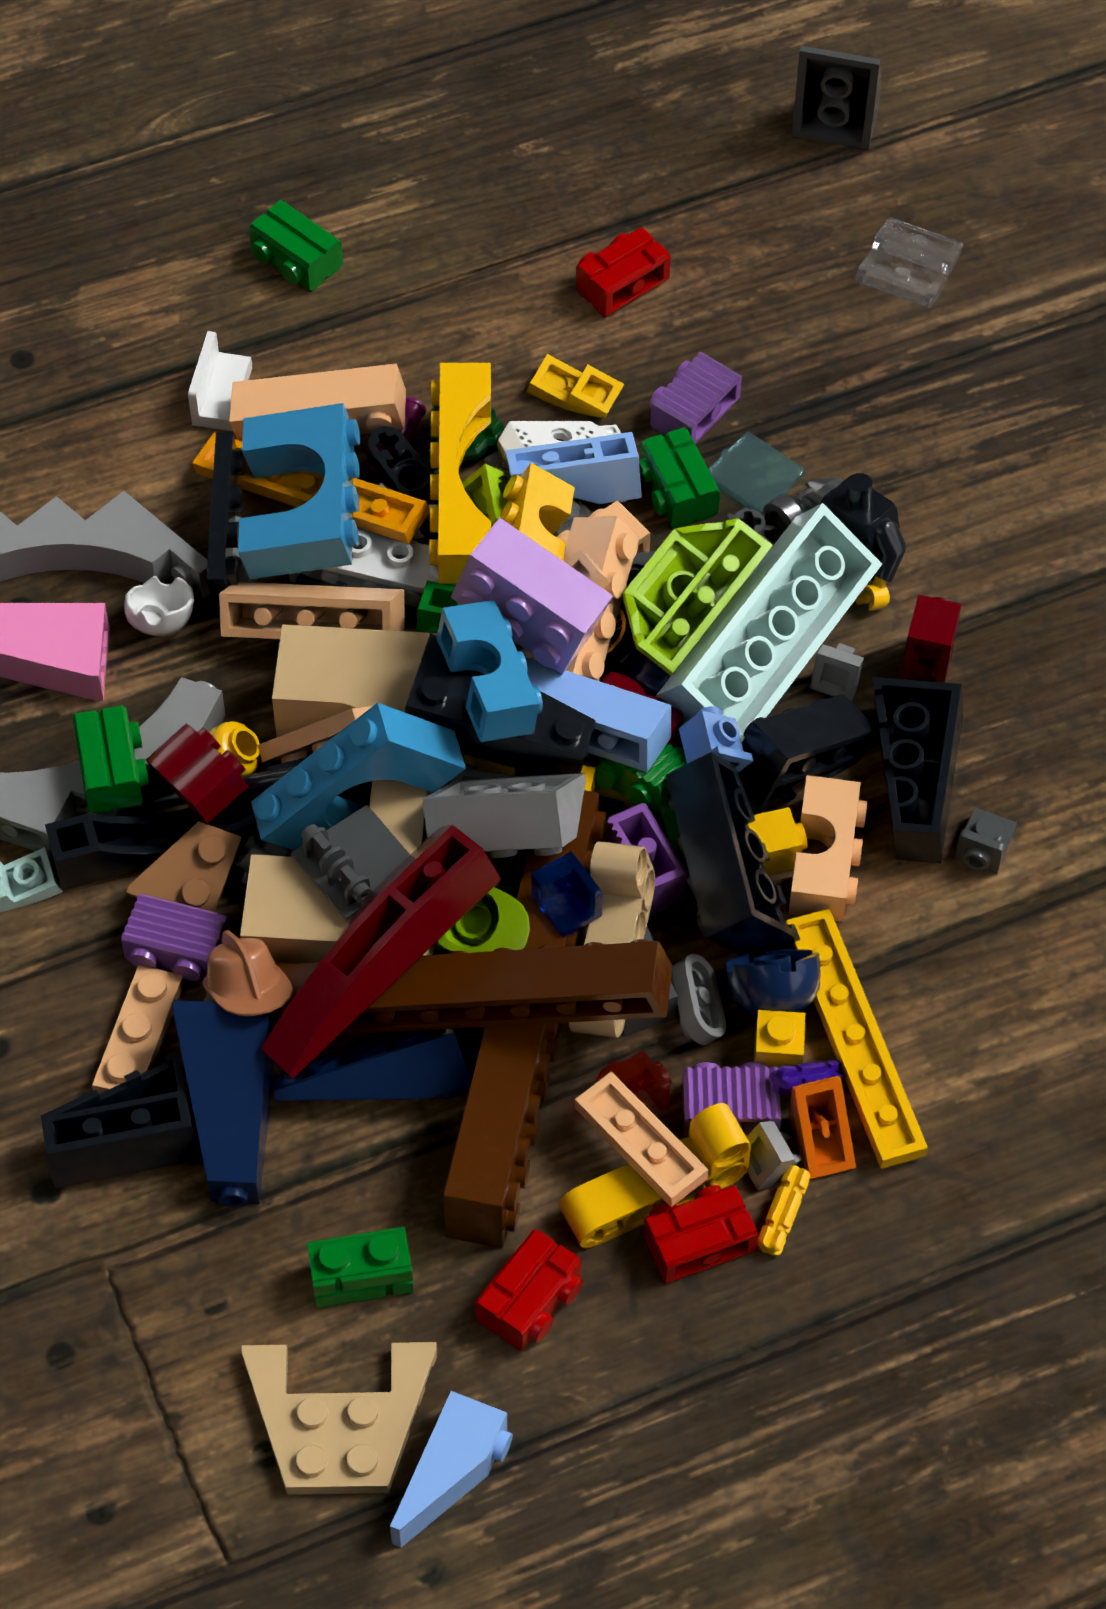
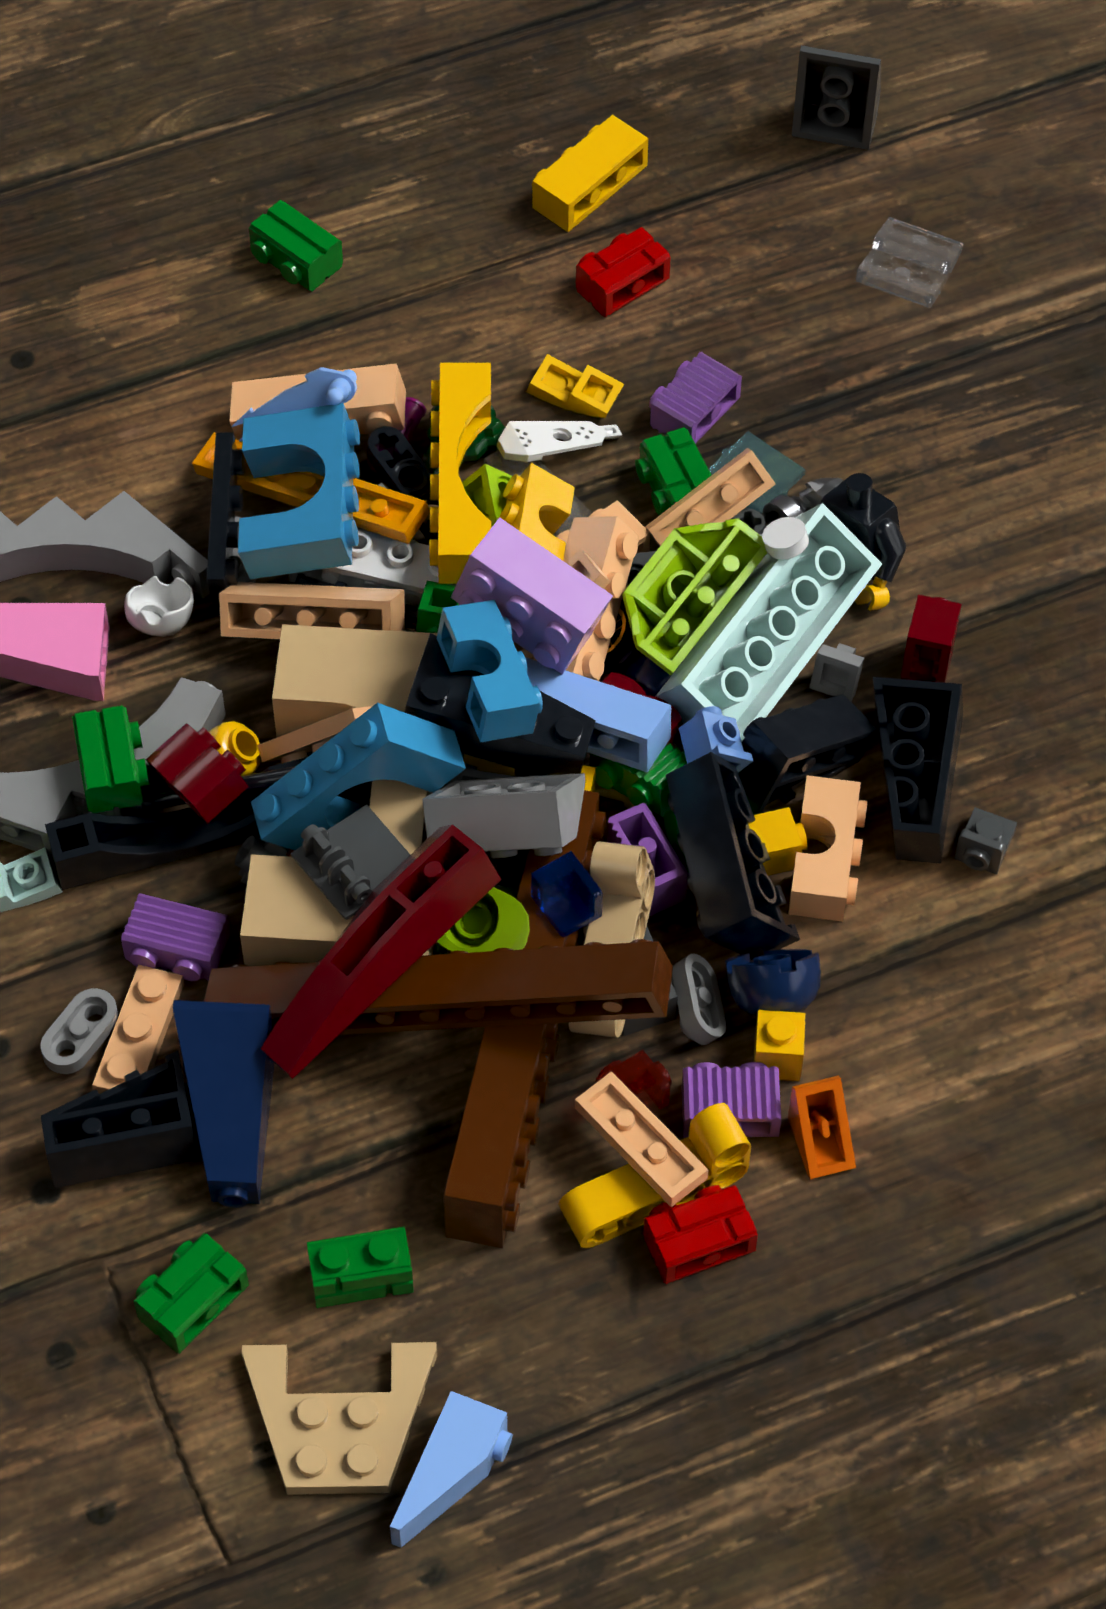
(76, 1033): none -> light grey plate
(190, 1292): none -> green brick
(191, 869): medium nougat wing -> none
(212, 384): white panel -> none
(245, 977): nougat piece -> none
(321, 389): none -> light blue piece
(395, 1067): dark blue wedge -> none
(529, 1290): red brick -> none
(589, 173): none -> yellow brick
(597, 467): light blue slope -> none
(717, 497): none -> light nougat plate
(769, 1155): light grey tile -> none
(783, 1210): yellow axle -> none
(785, 538): none -> white tile
(790, 1075): dark purple axle -> none
(860, 1045): yellow plate -> none

